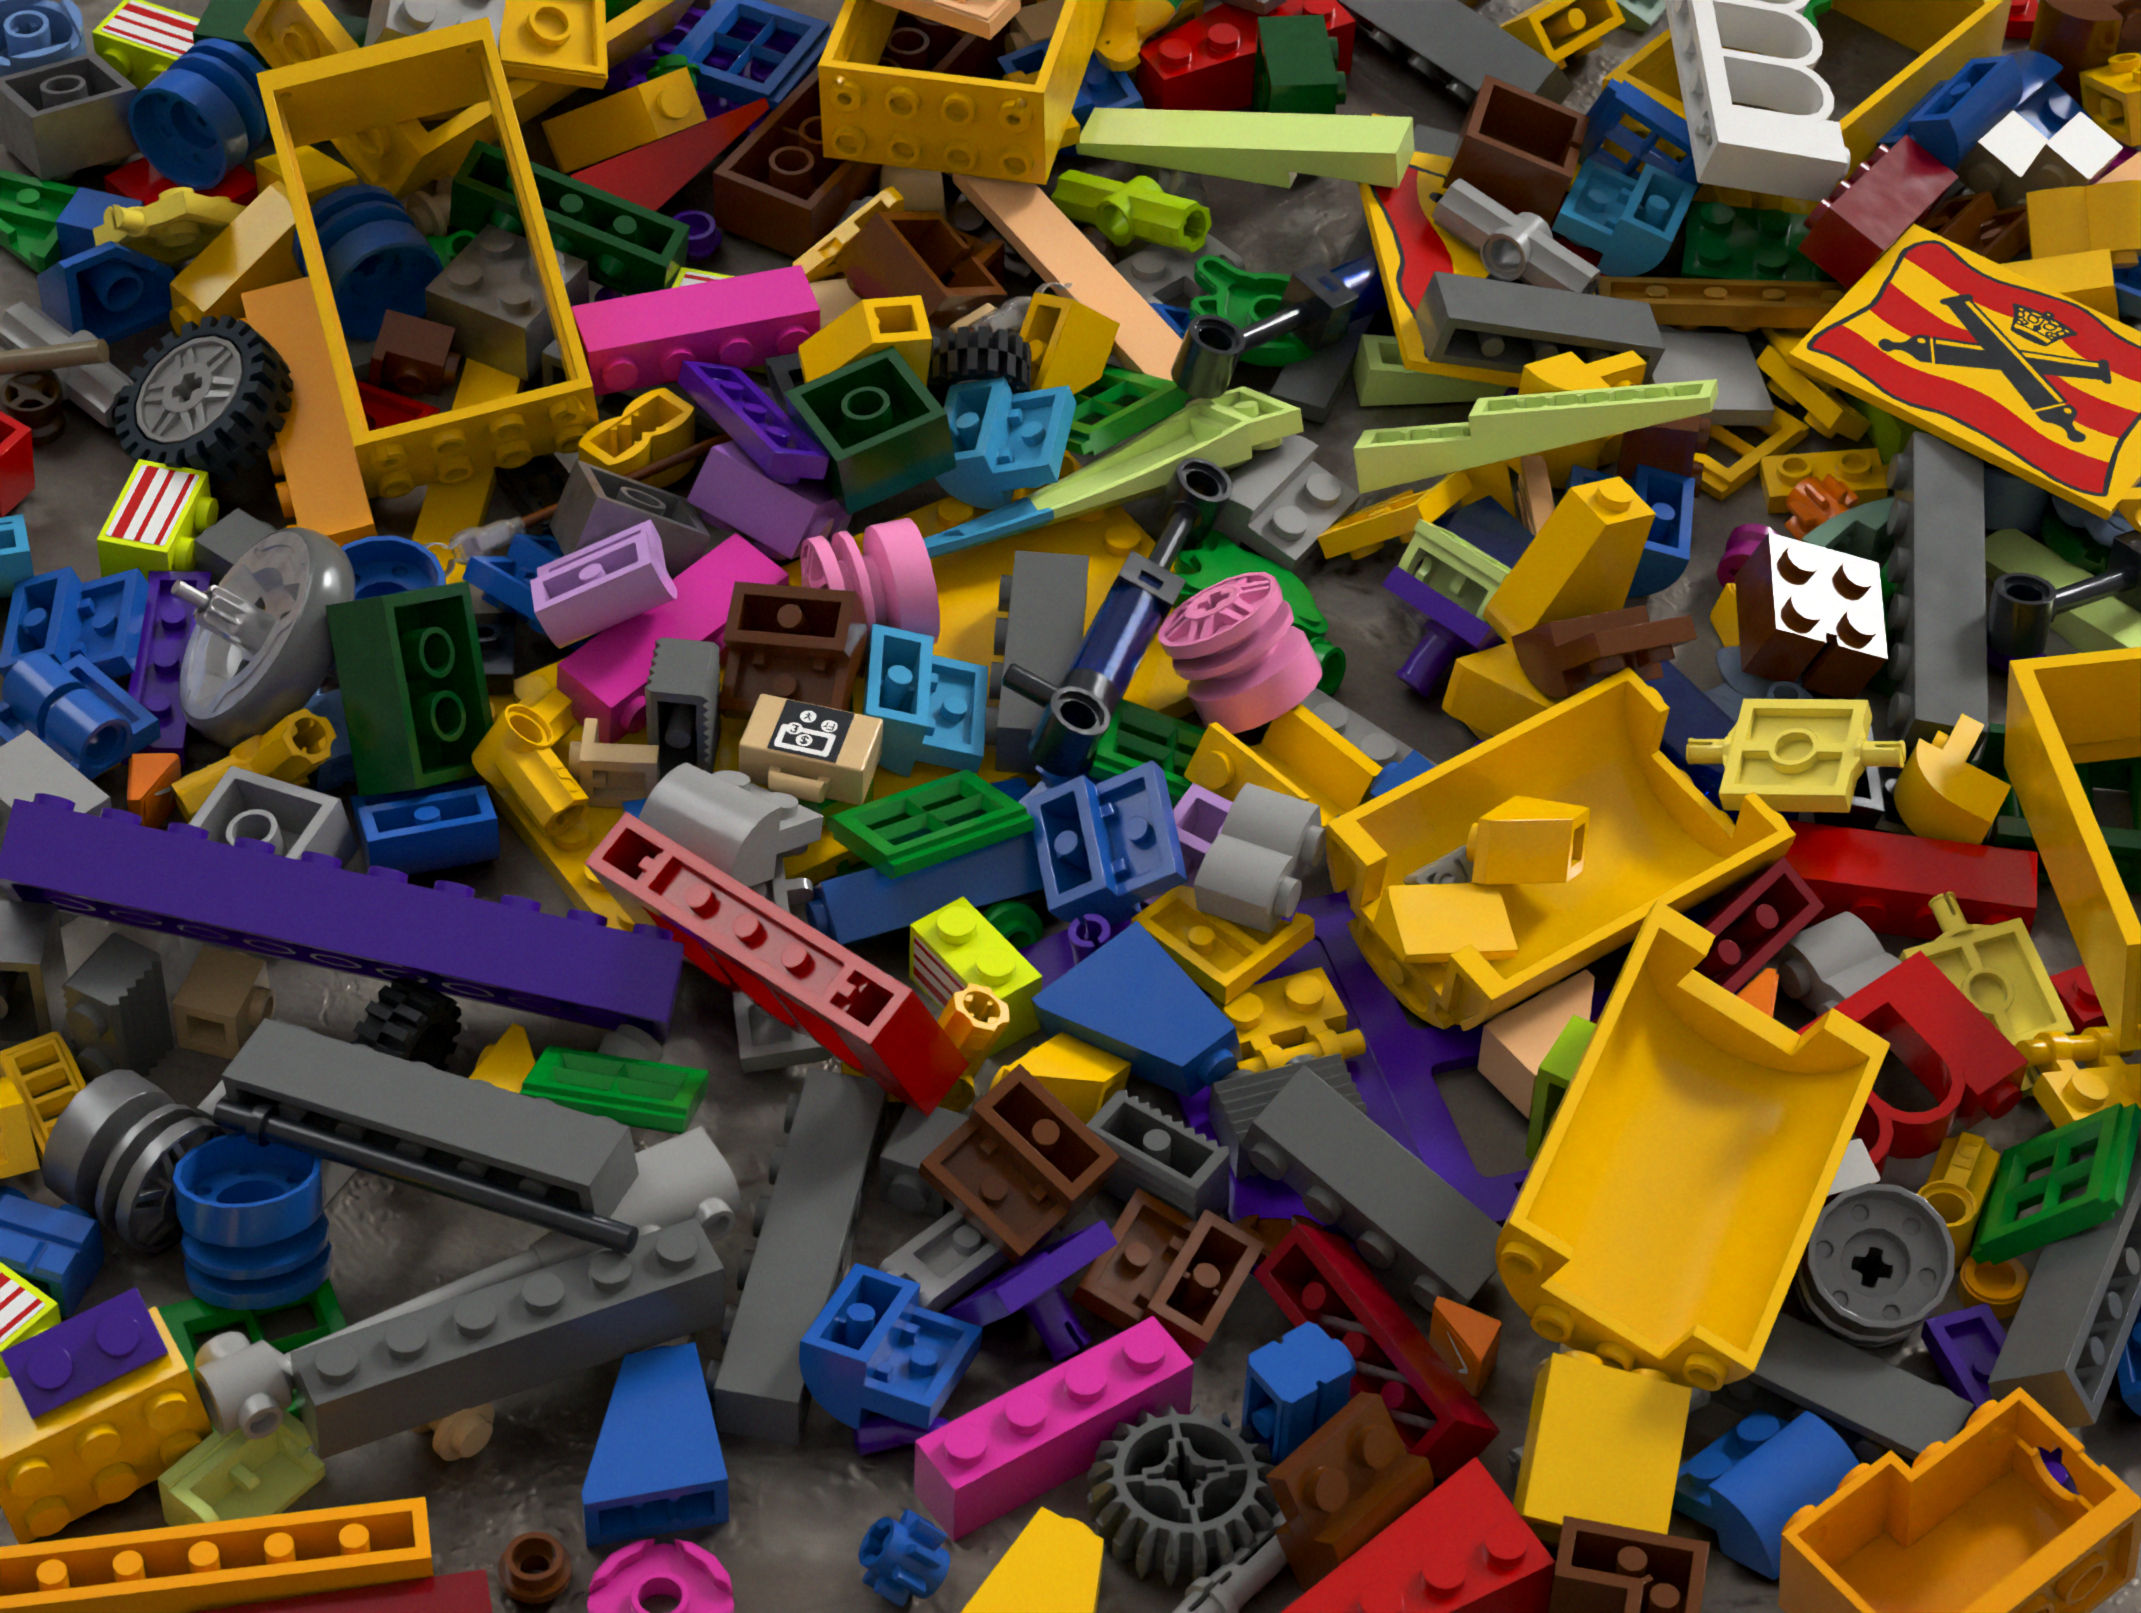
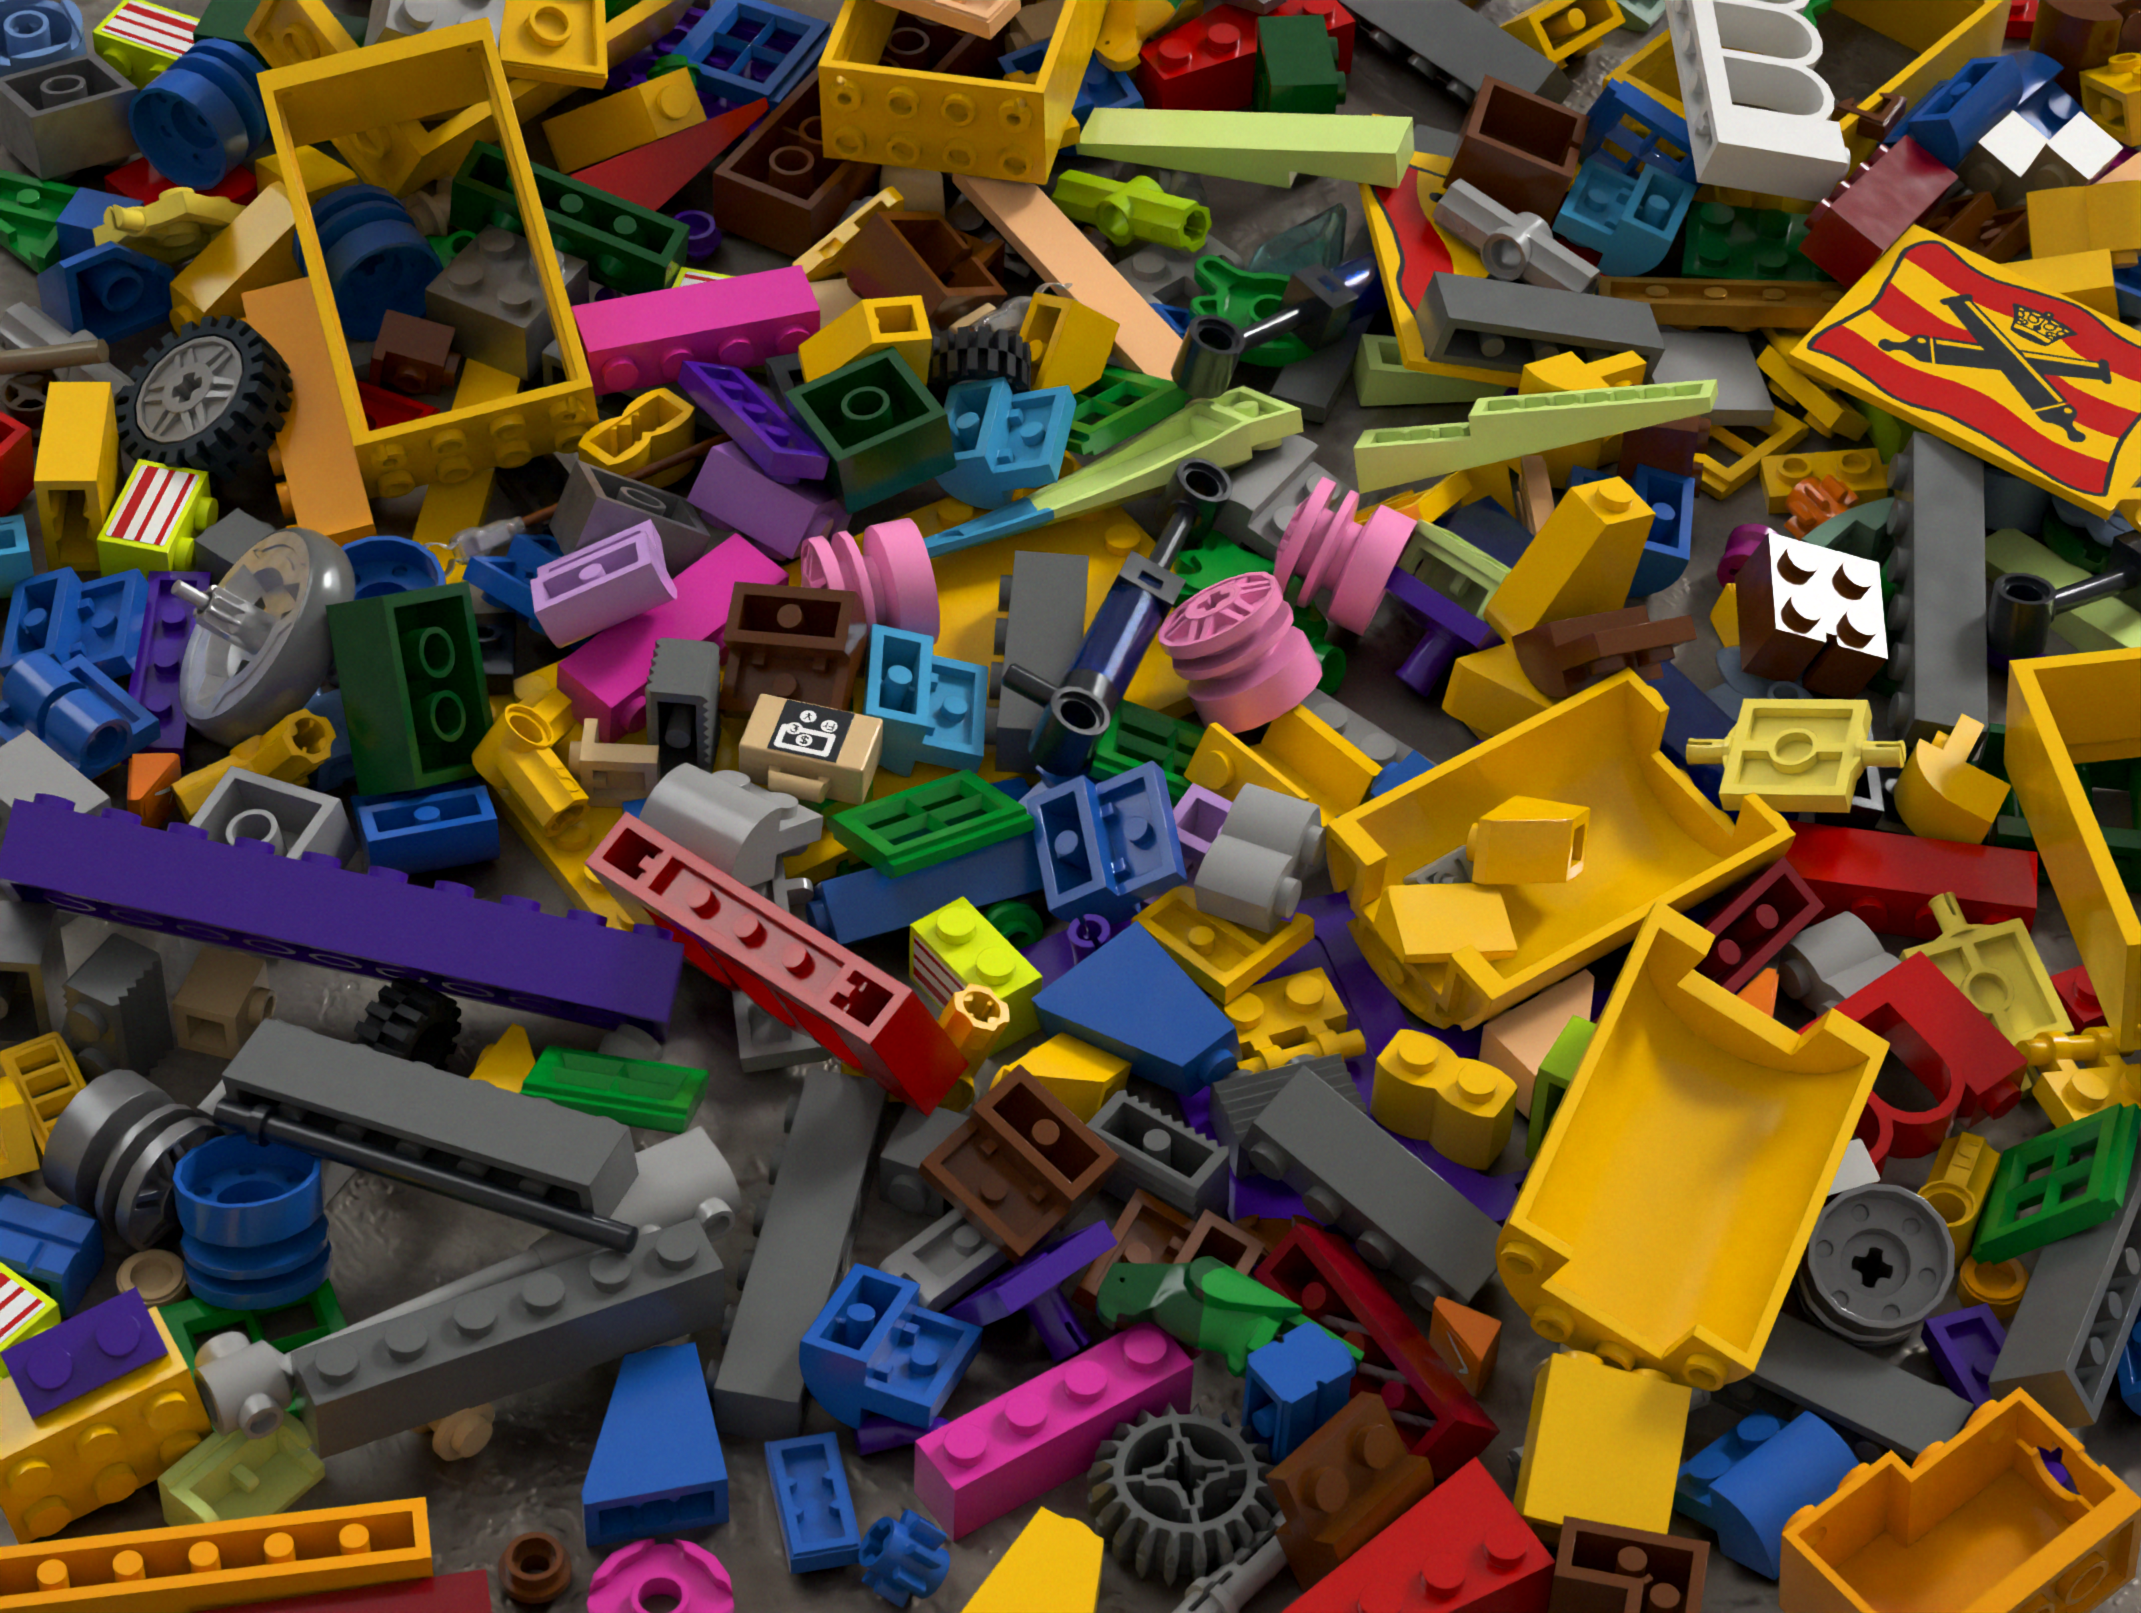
(77, 472): none -> yellow brick
(156, 1275): none -> tan tile
(812, 1502): none -> blue plate
(1202, 1307): none -> animal
(1305, 244): none -> clear light blue slope
(1342, 555): none -> bright pink wheel
(1444, 1099): none -> yellow brick
(1875, 124): none -> reddish brown tile

